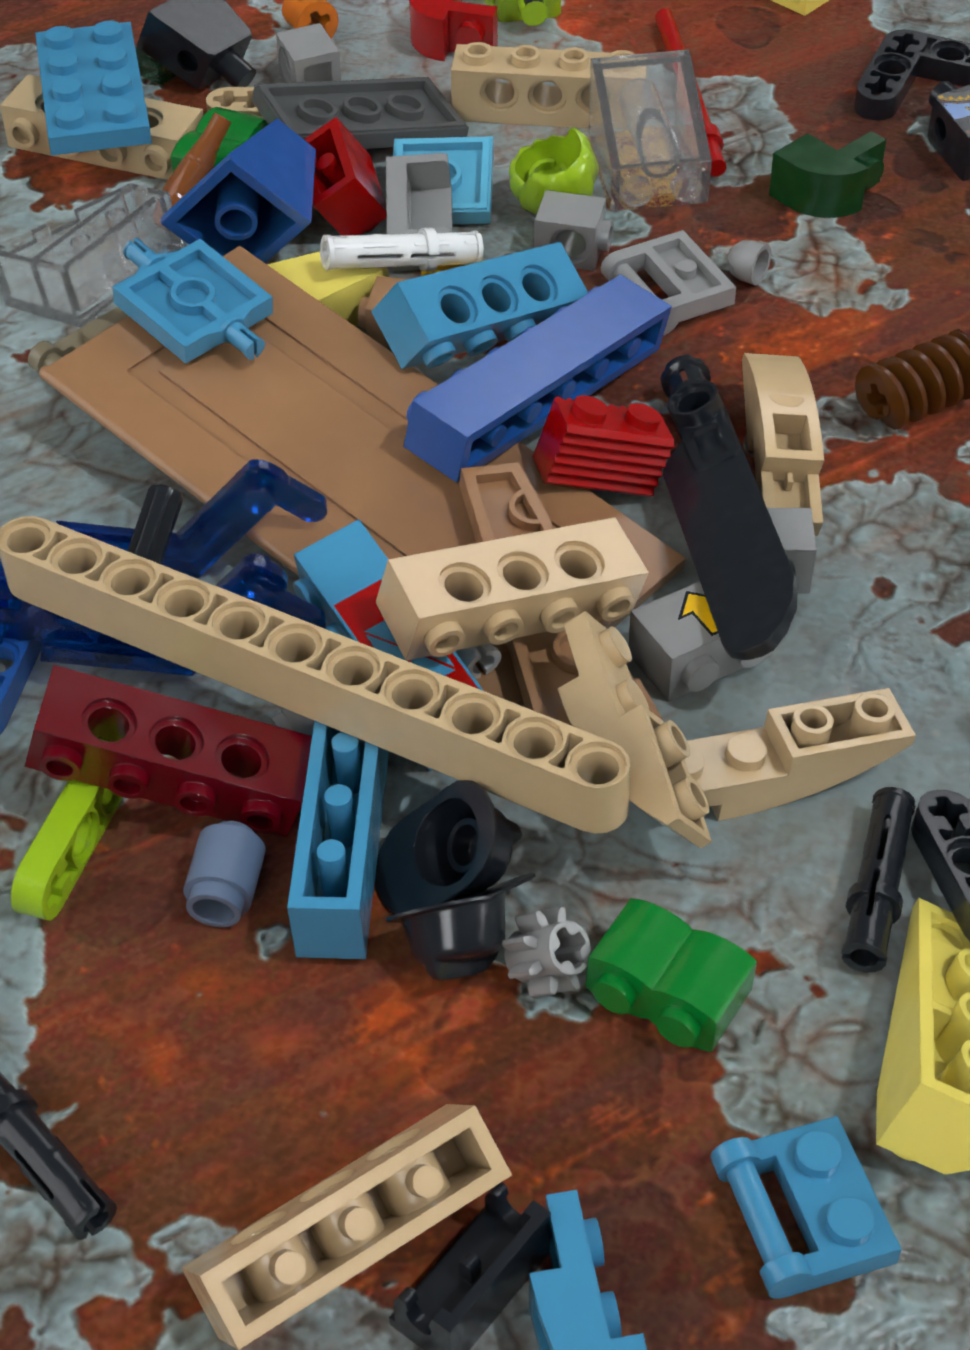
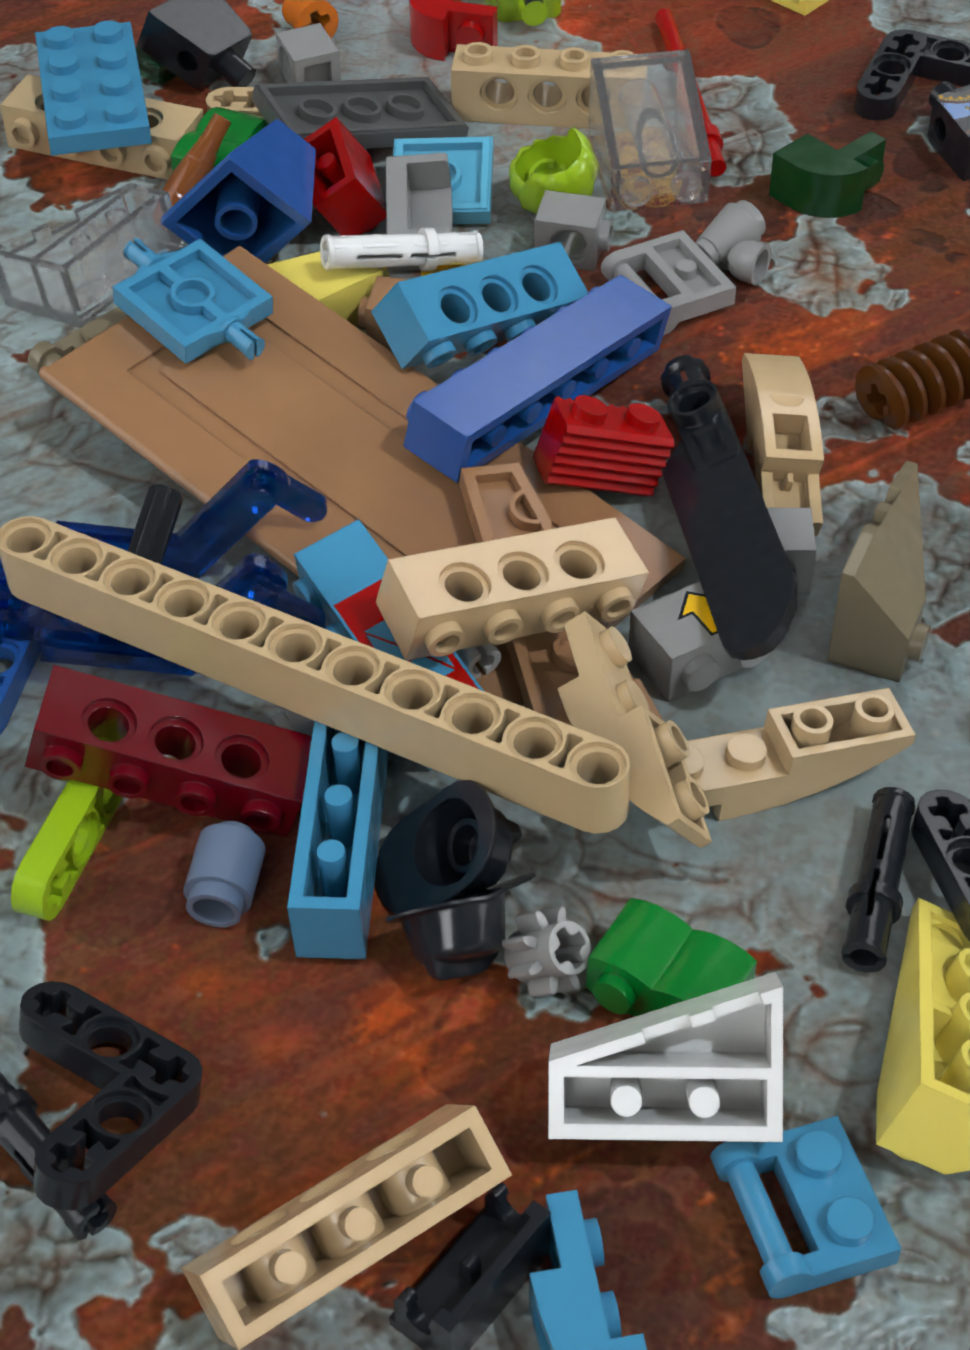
(149, 1084): none -> black beam
(677, 1072): none -> white wedge
(731, 225): none -> light grey cone
(884, 588): none -> dark tan wedge

